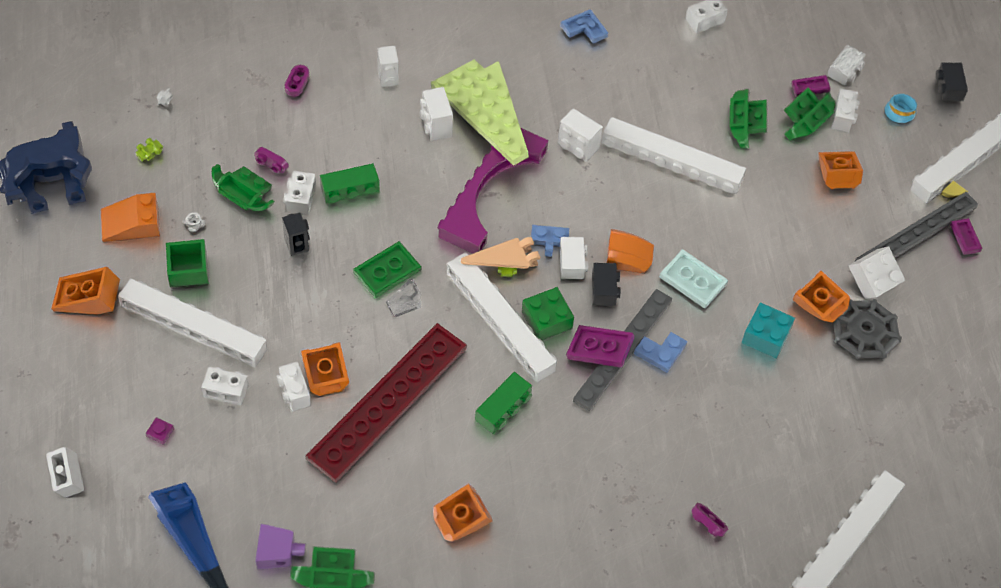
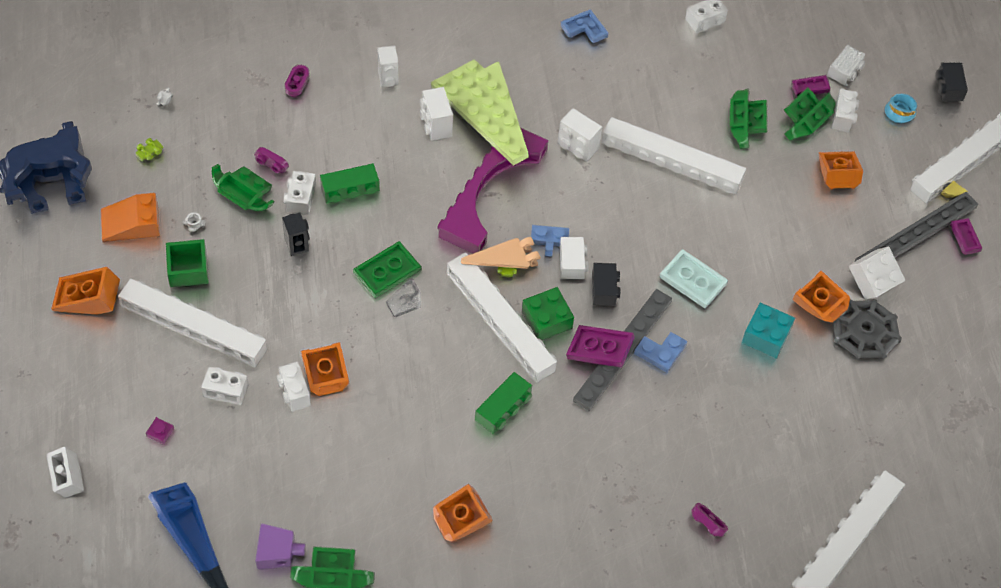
(385, 402): dark red plate -> none
(629, 251): orange slope -> none

